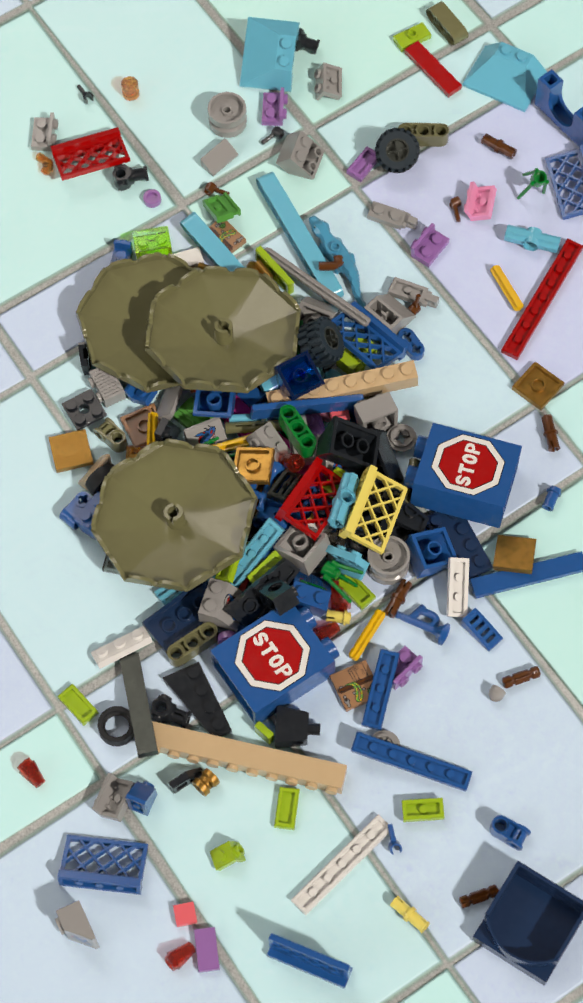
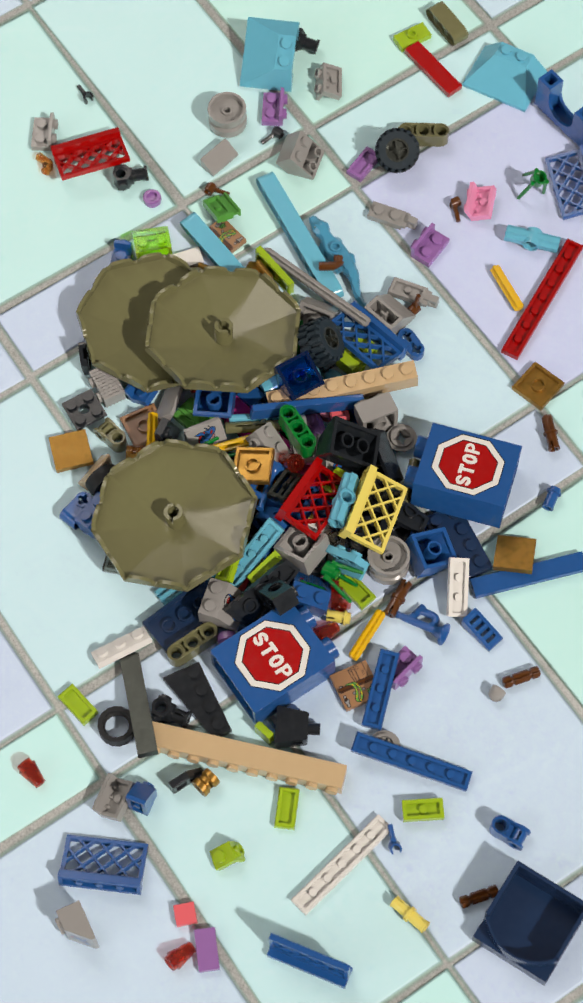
(130, 88): clear orange wheel -> none
(499, 146): reddish brown pin -> none

